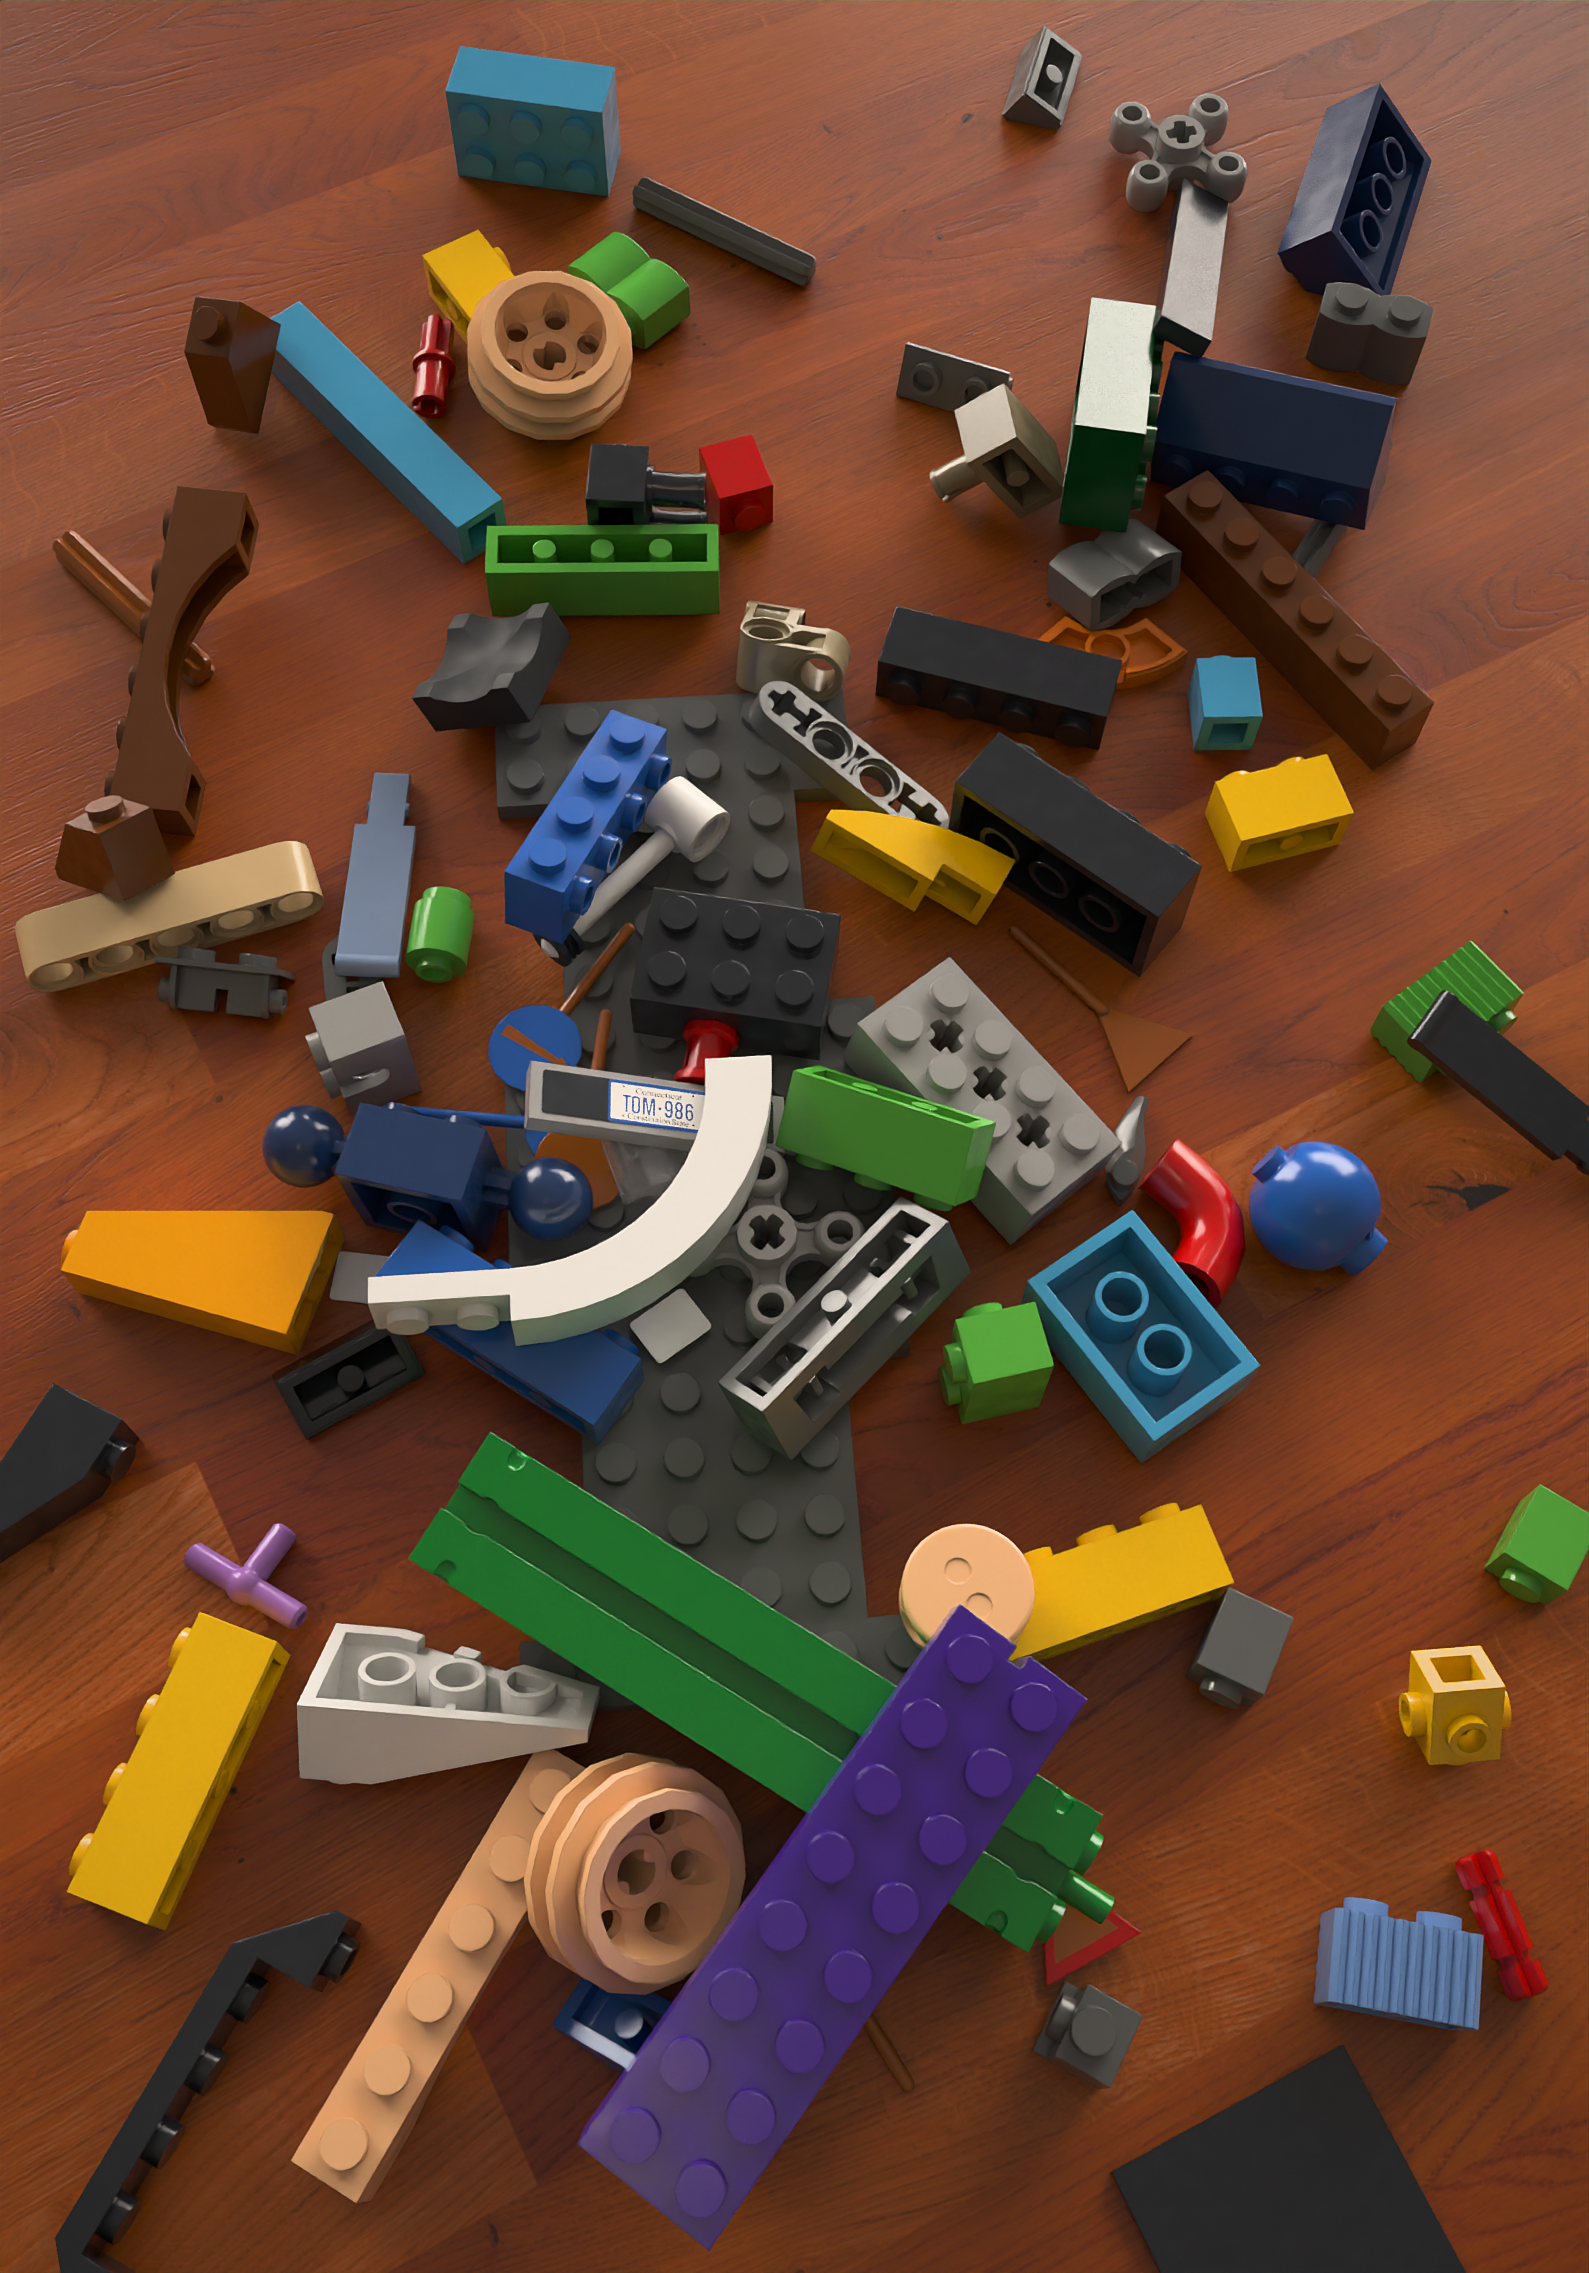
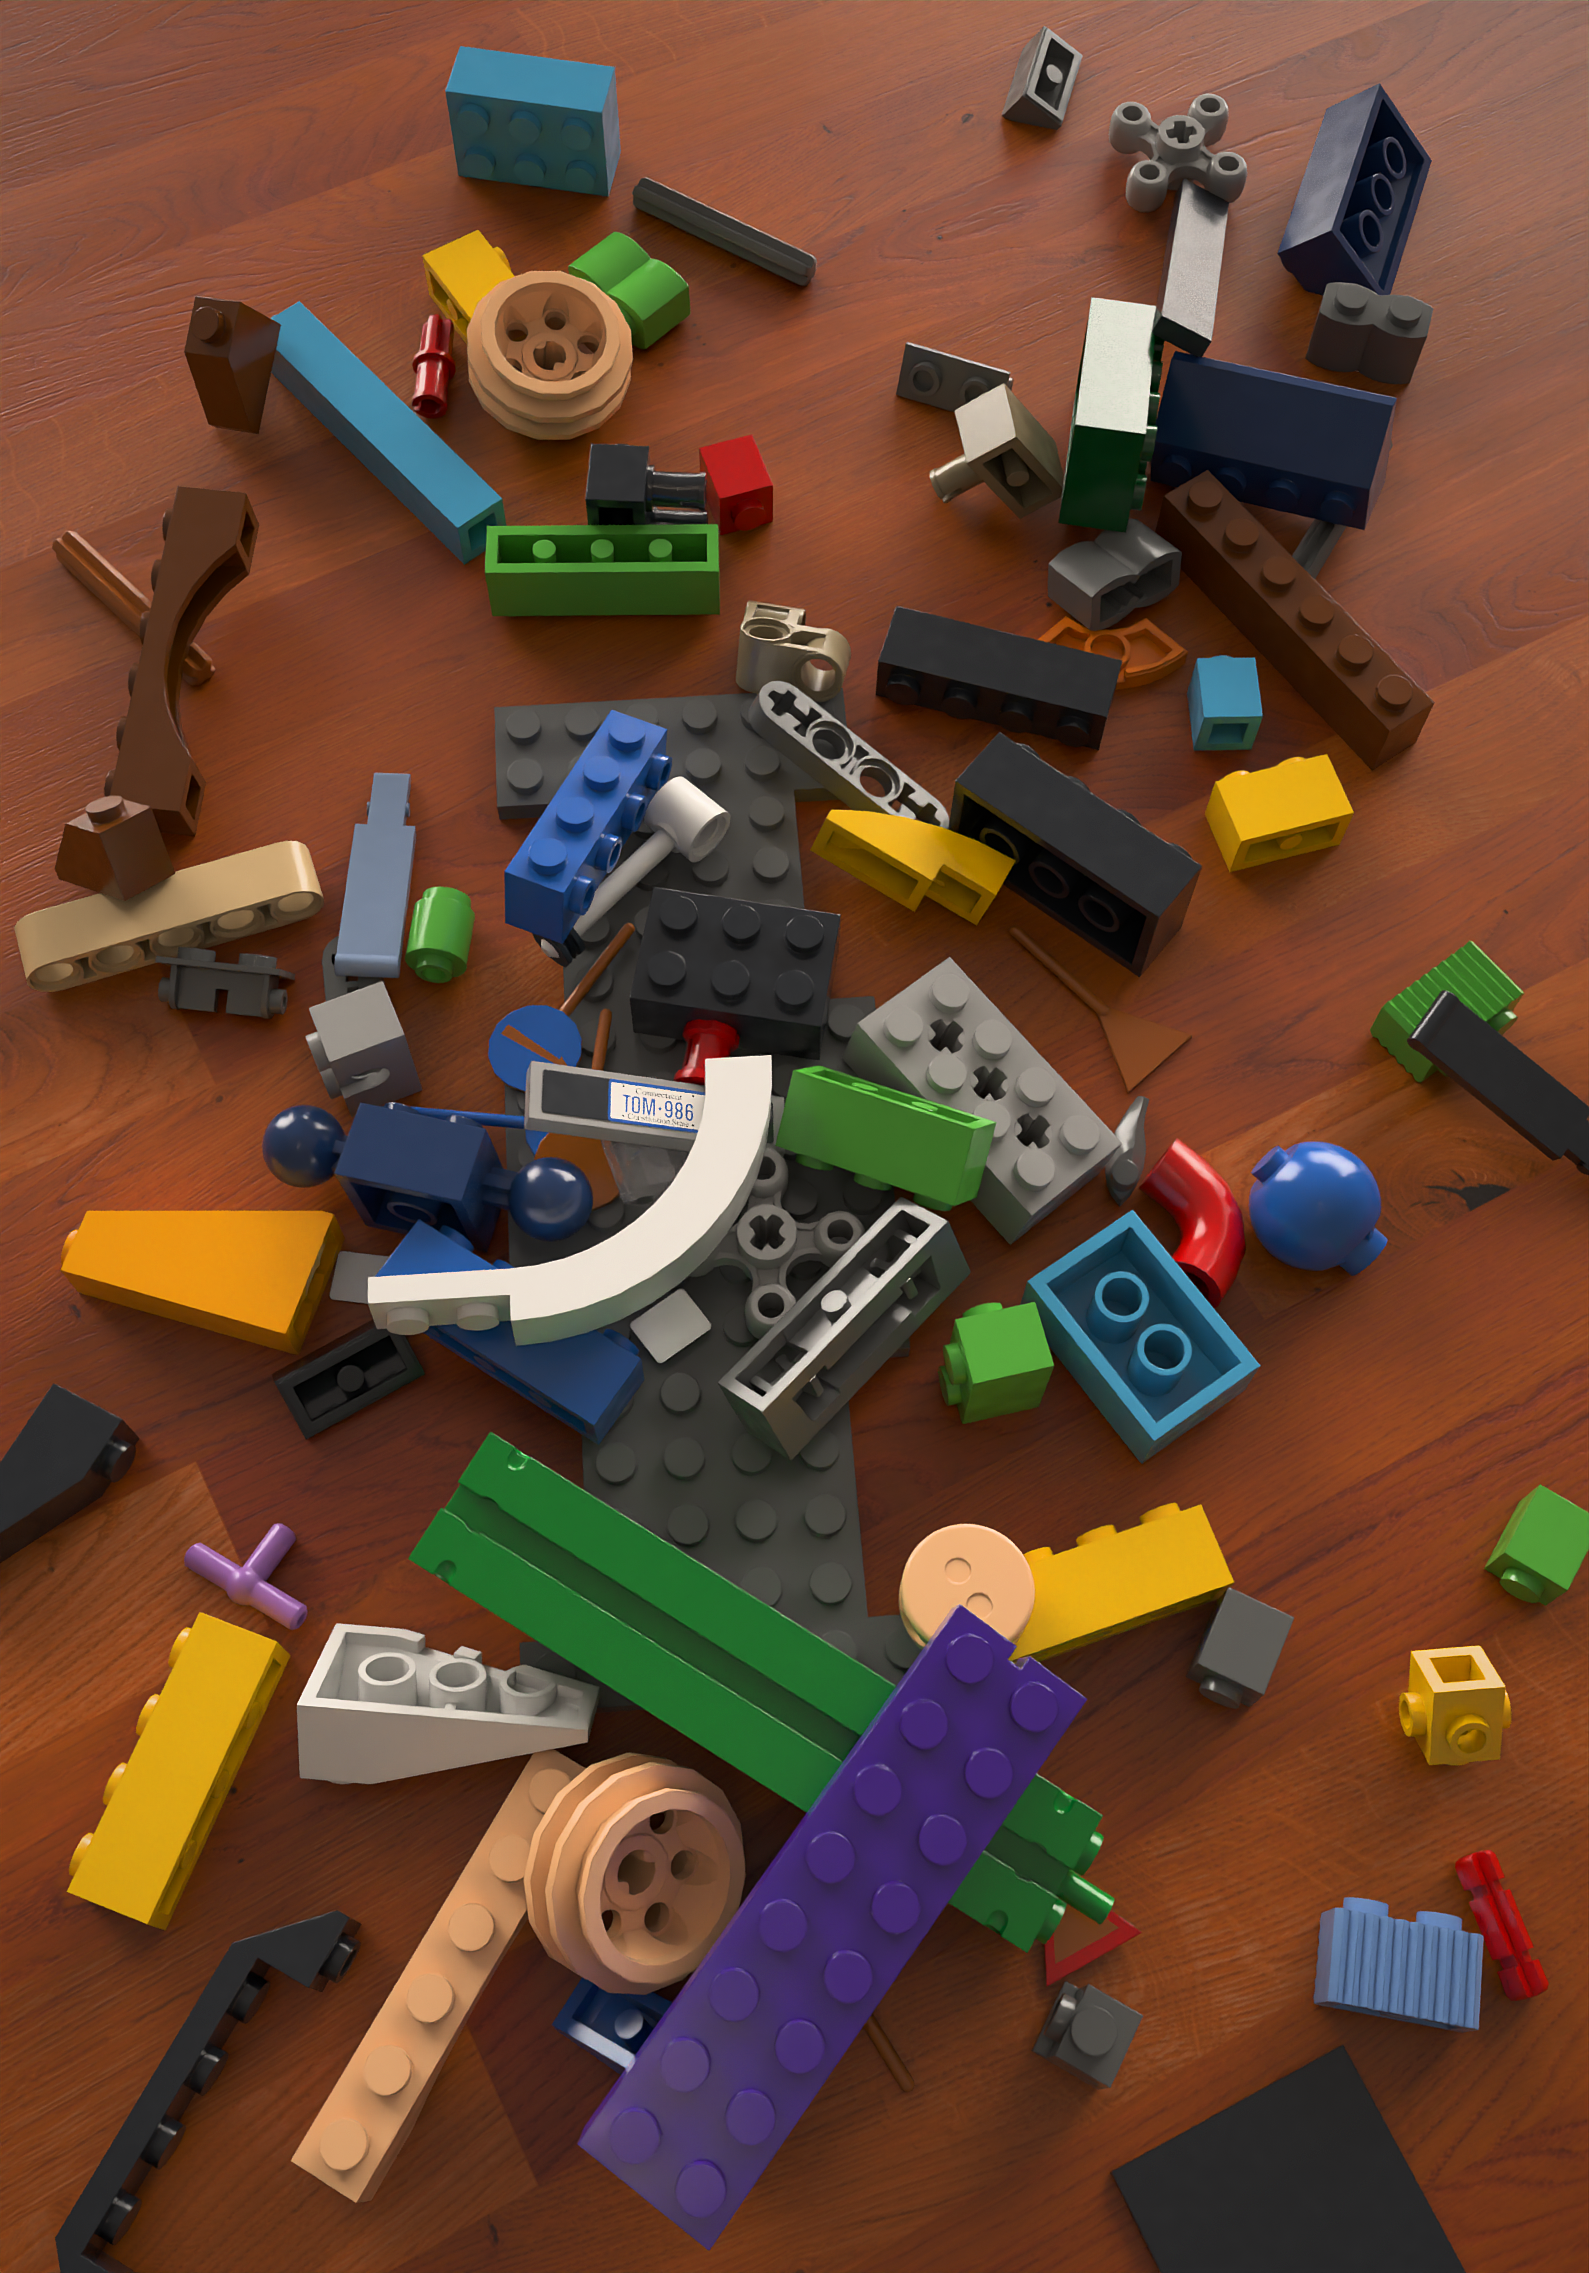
(493, 669): black brick -> none

